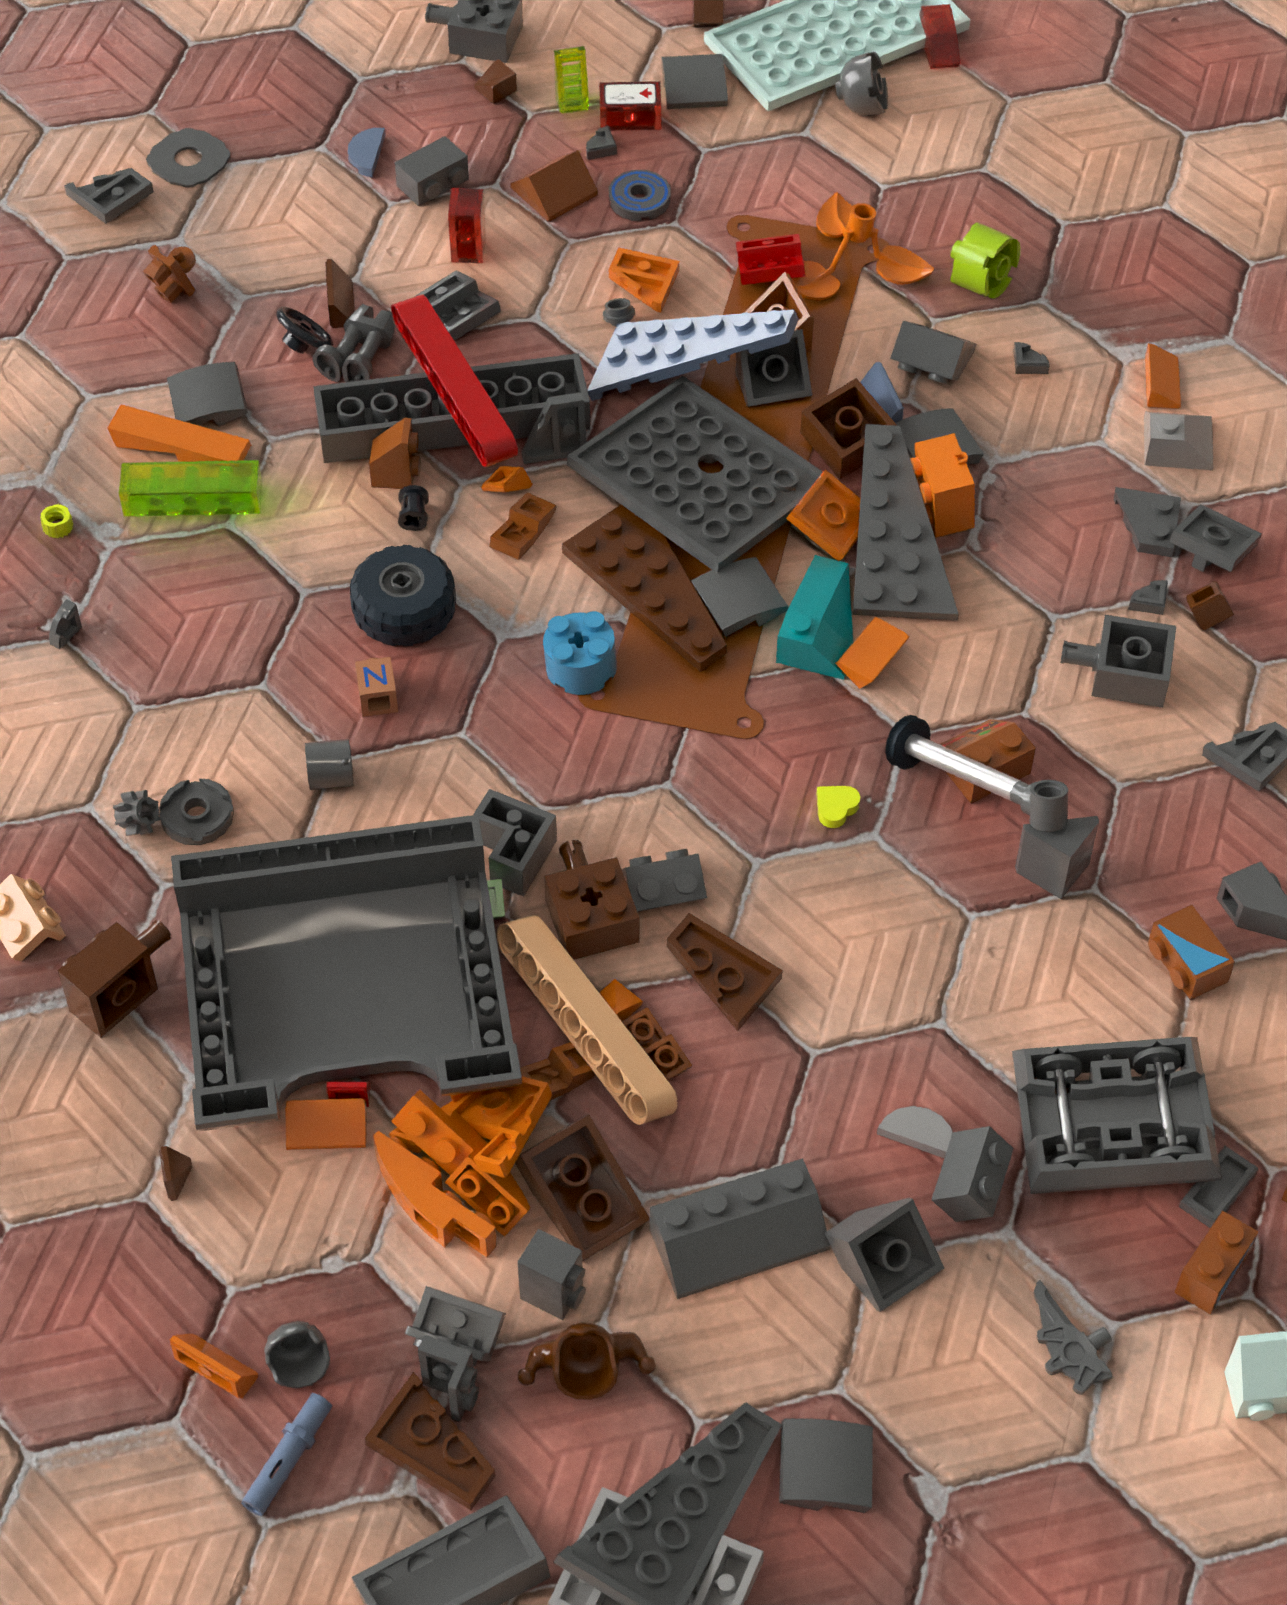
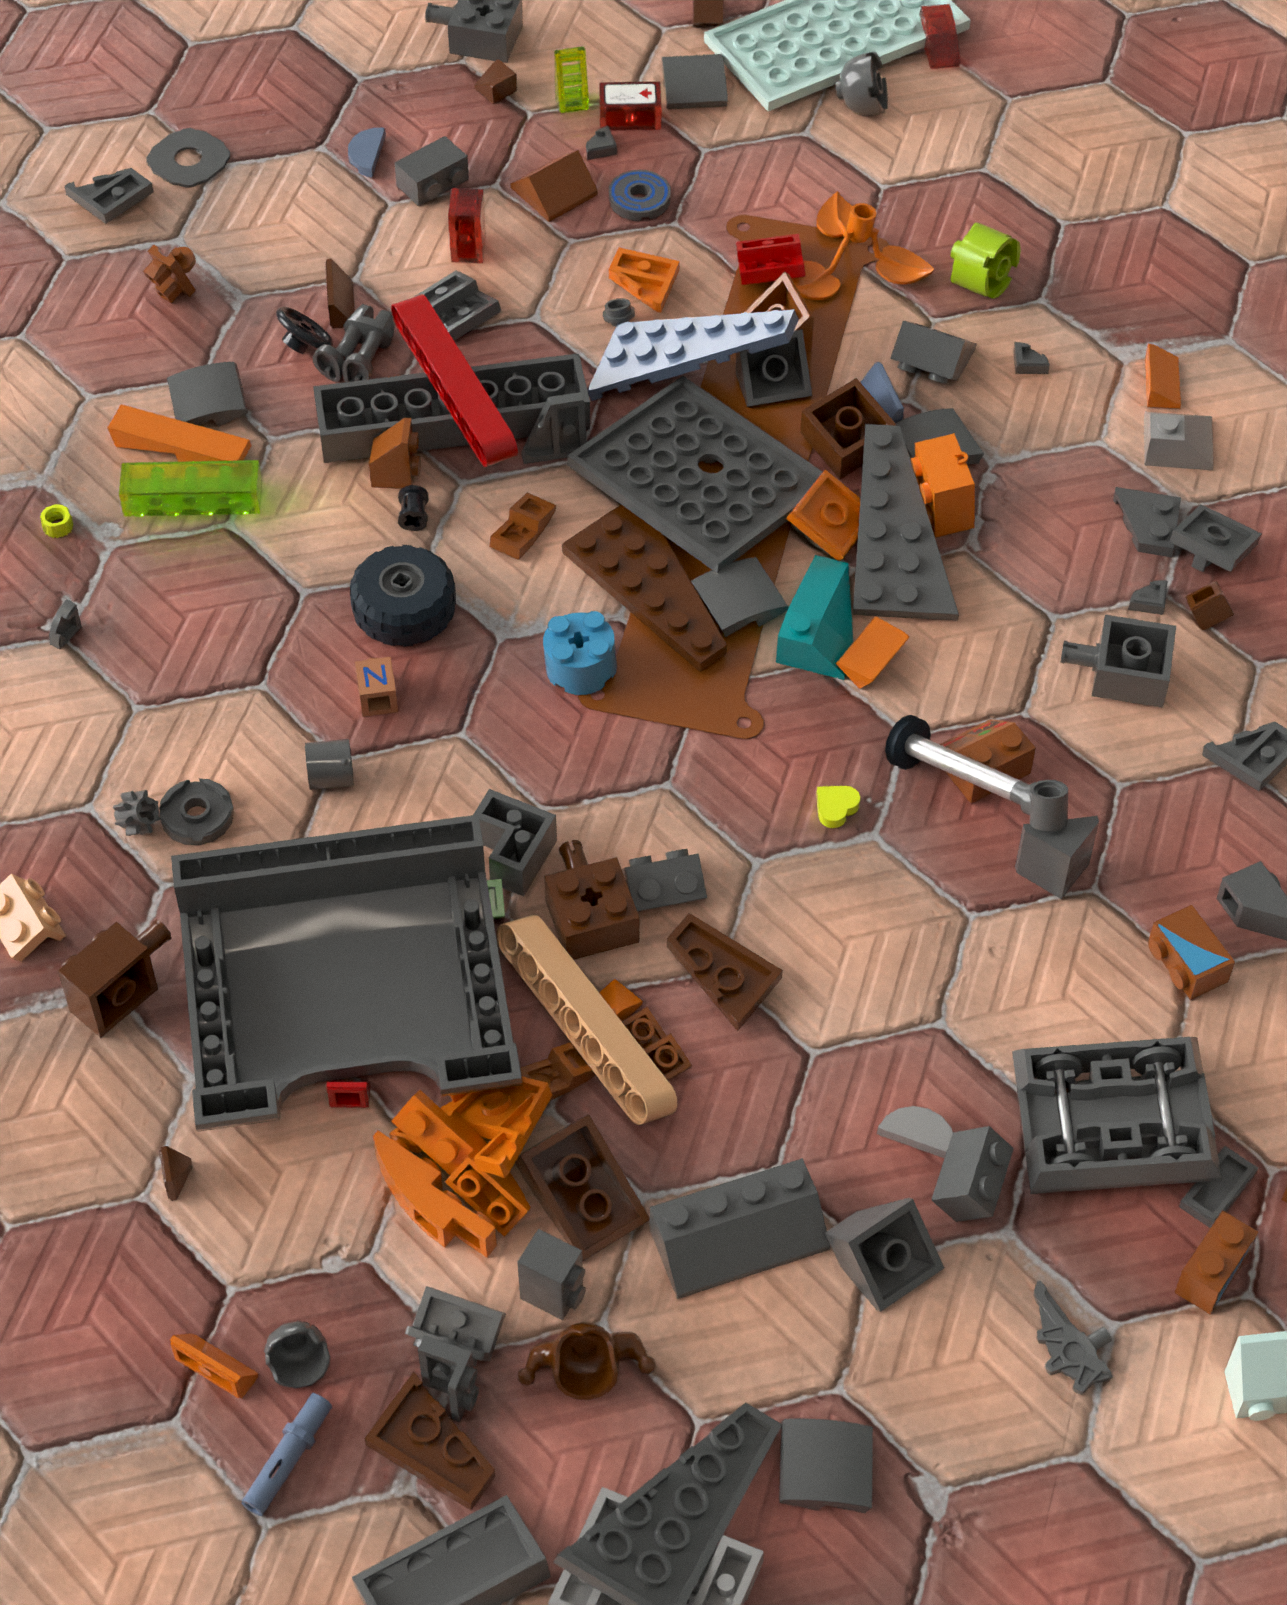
(326, 1124): orange slope -> none
(507, 479): orange slope -> none

